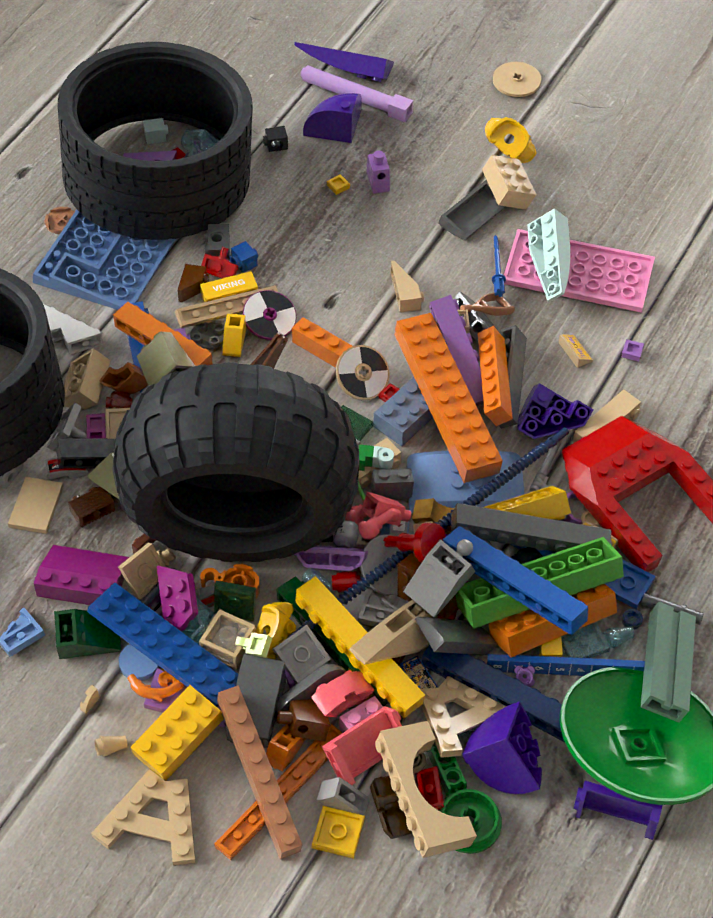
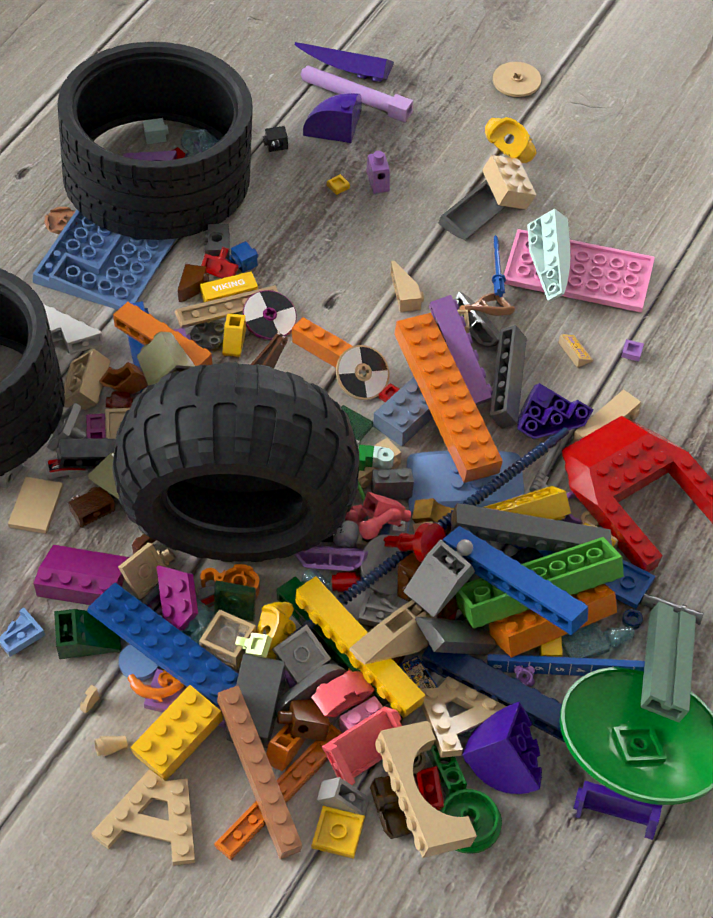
(494, 376): orange brick -> none

